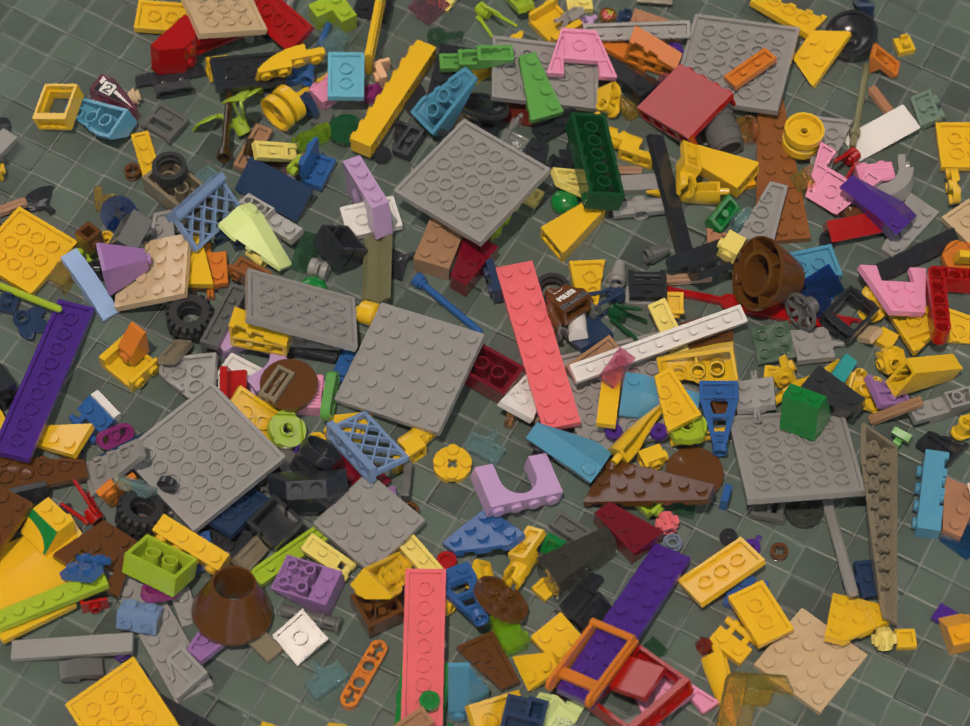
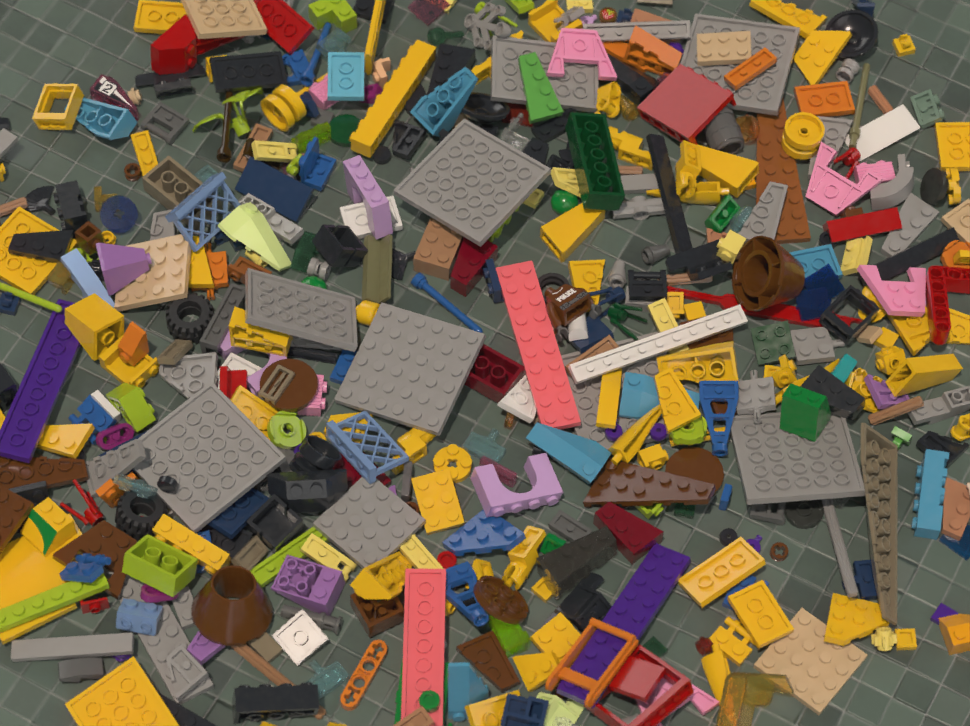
(33, 324): dark blue plate -> none
(42, 245): none -> black wing
(71, 206): none -> black wedge
(94, 324): none -> yellow slope
(131, 404): none -> lime brick
(132, 230): dark grey slope -> none
(166, 158): black tyre -> none
(268, 670): none -> medium nougat axle
(274, 701): none -> black wedge
(282, 63): yellow slope -> none
(331, 388): bright green beam -> none
(438, 501): none -> yellow plate
(473, 21): none -> light grey plant
(474, 59): bright green slope -> none
(505, 475): none -> clear pink tile
(616, 367): clear pink plate -> none
(667, 522): coral gear -> none
(672, 537): sand blue plate -> none
(694, 310): none -> yellow tile
(723, 48): none -> tan plate
(803, 178): clear yellow panel -> none
(804, 309): dark grey wheel -> none
(825, 99): none -> orange plate
(847, 70): none -> light grey wheel
(856, 254): none -> light yellow plate
(881, 208): dark purple wedge -> none
(884, 61): orange slope -> none
(933, 186): none -> pearl dark grey tile

